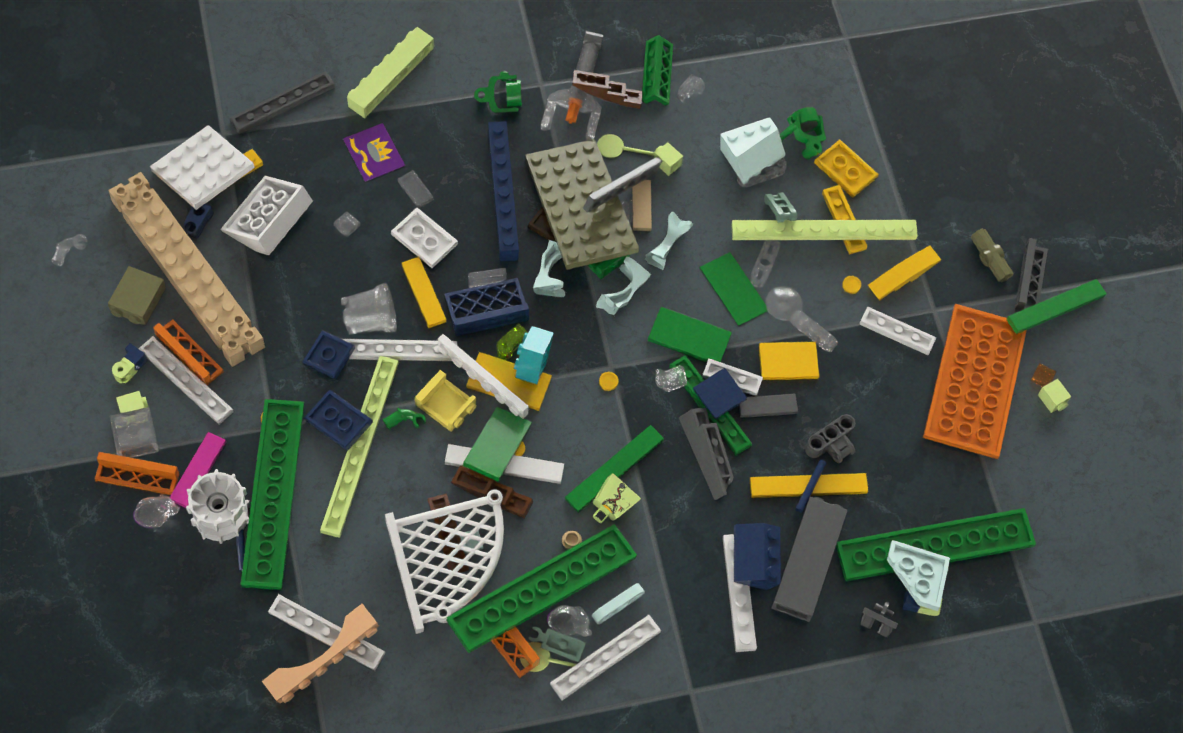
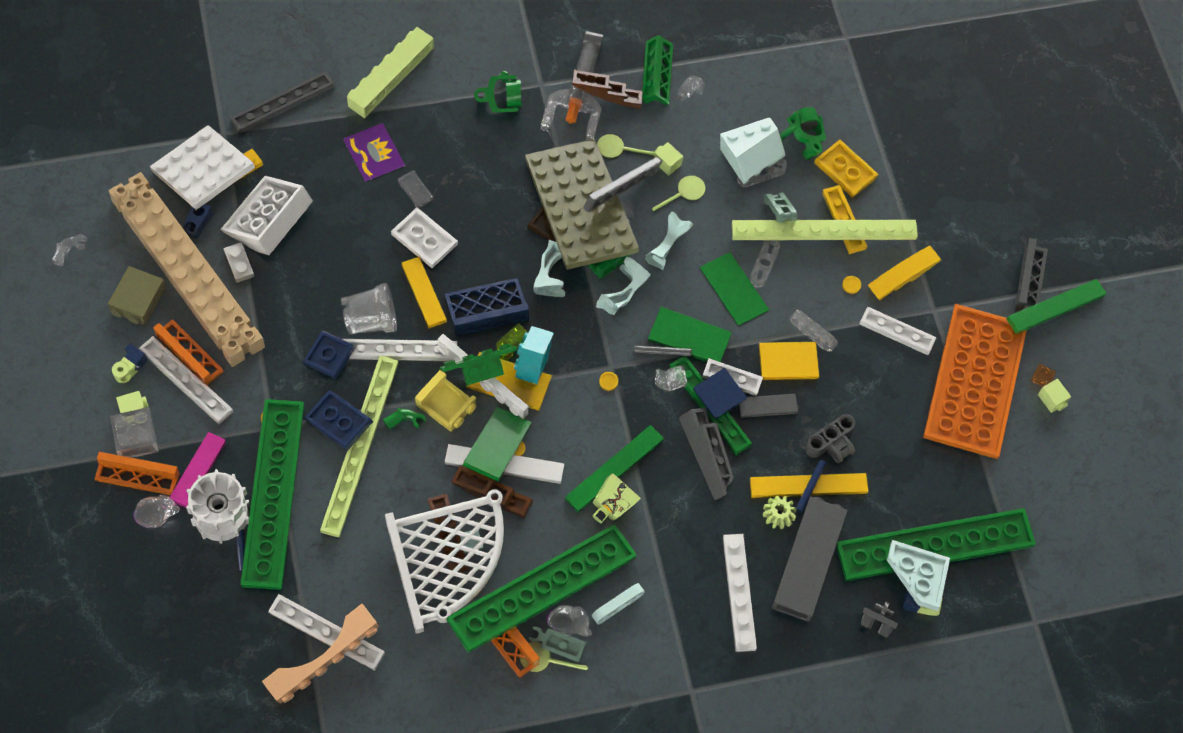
(238, 262): none -> white plate
(346, 224): clear tile -> none
(480, 367): none -> green bracket
(486, 277): clear tile -> none
(503, 191): dark blue brick -> none
(571, 539): tan plate -> none
(605, 657): white tile -> none
(642, 206): tan tile -> none
(662, 350): none -> dark grey bar
(689, 188): none -> yellowish green piece
(757, 555): dark blue slope -> none
(779, 519): none -> yellowish green gear
(780, 309): clear dish -> none
(992, 255): olive piece -> none

